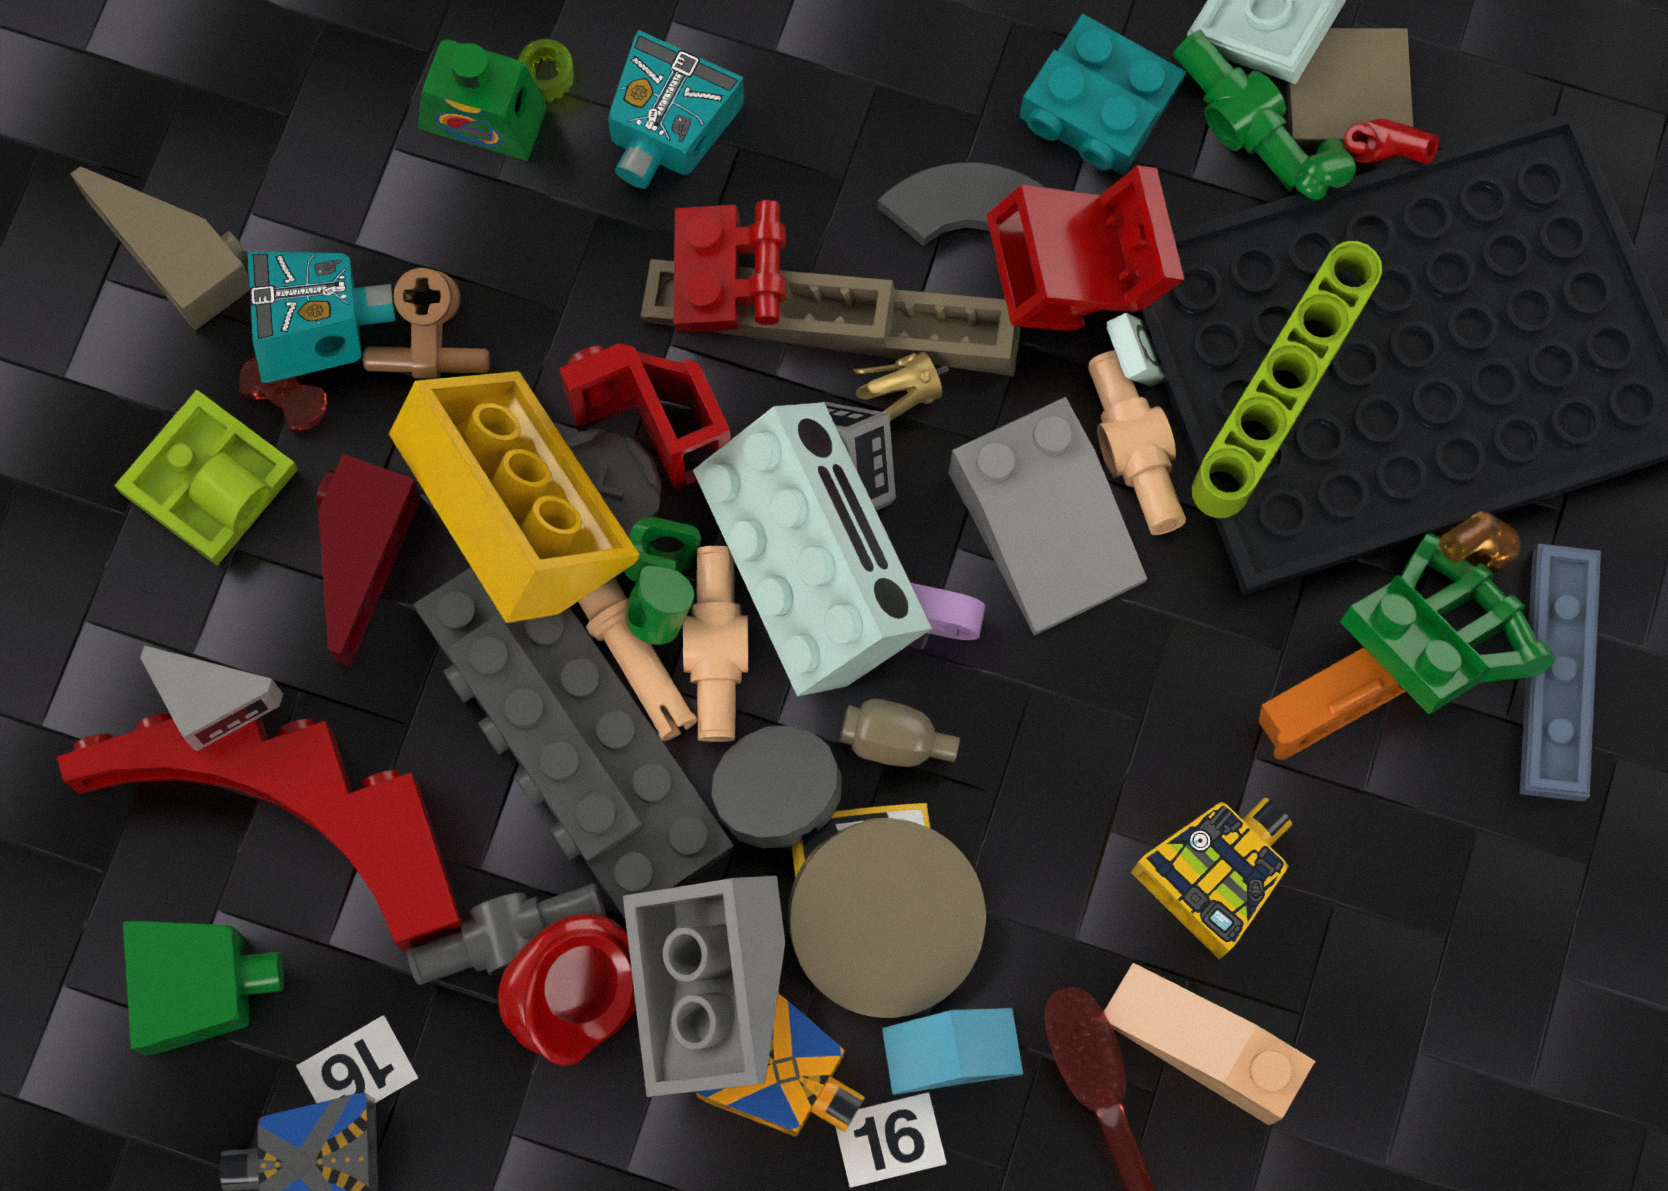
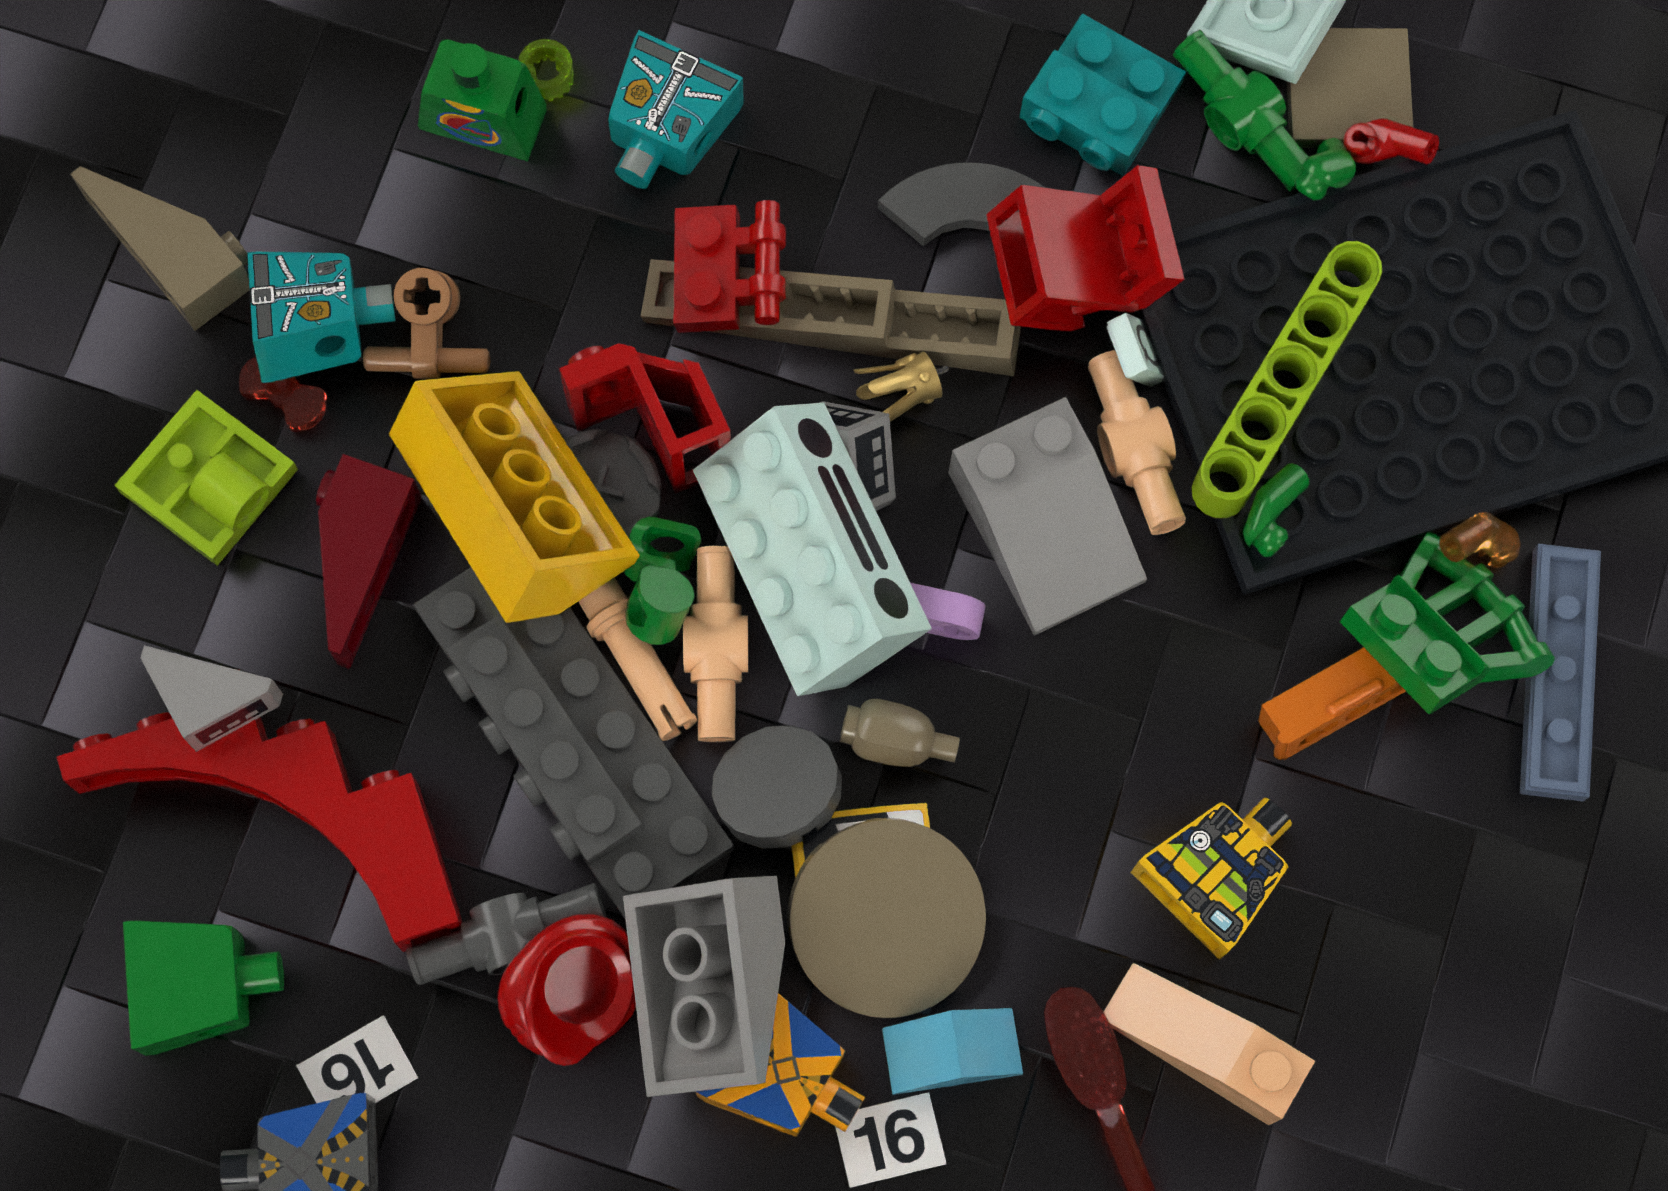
(1268, 504): none -> green arm

